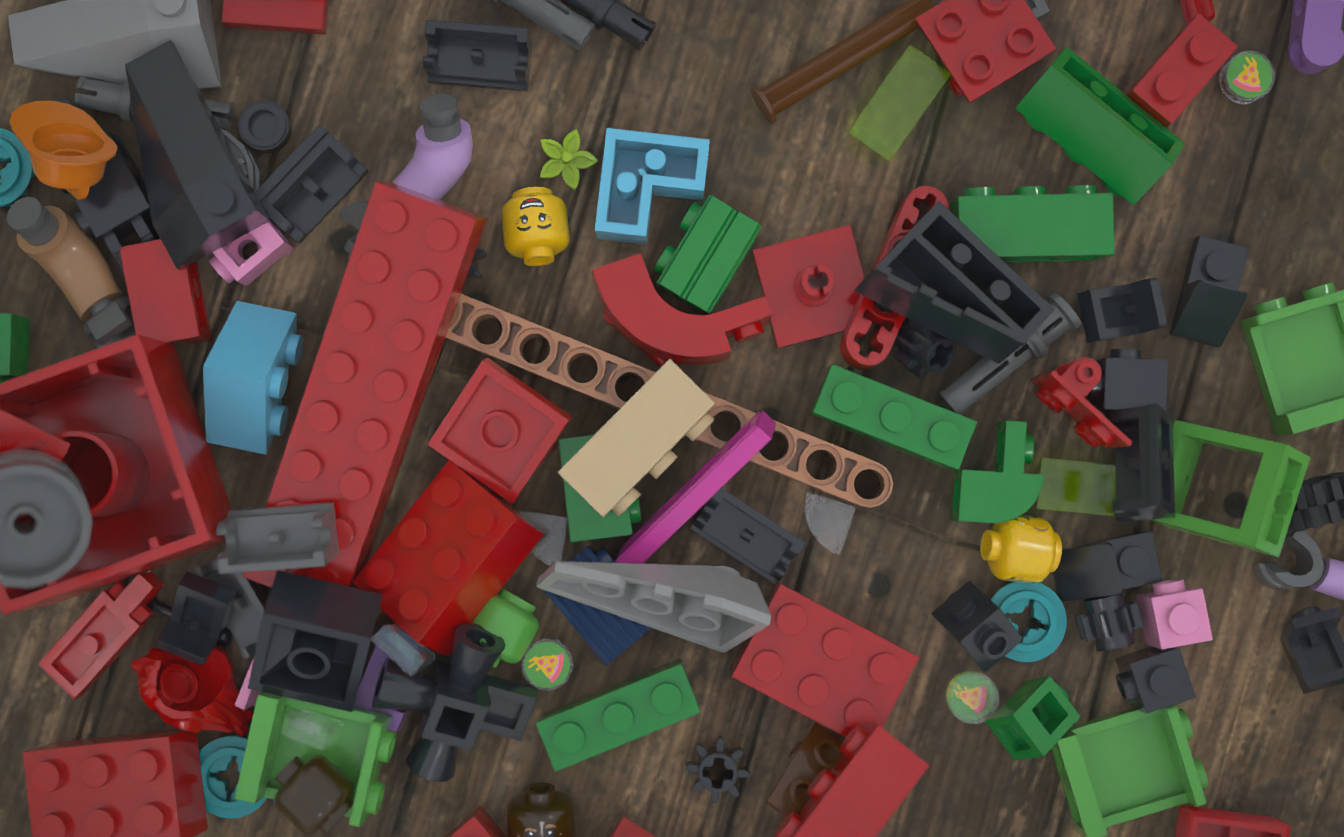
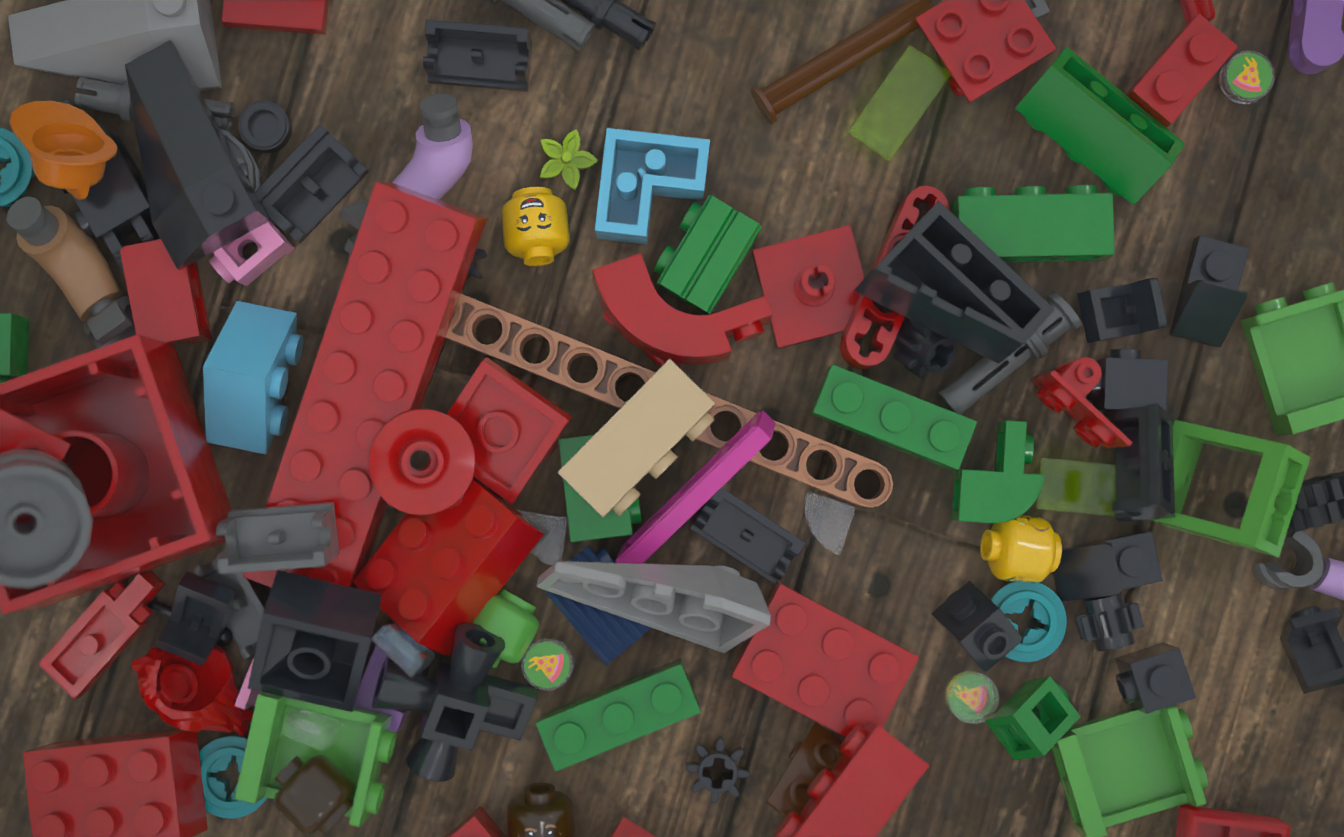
(440, 480): none -> red dish
(1174, 615): bright pink brick -> none

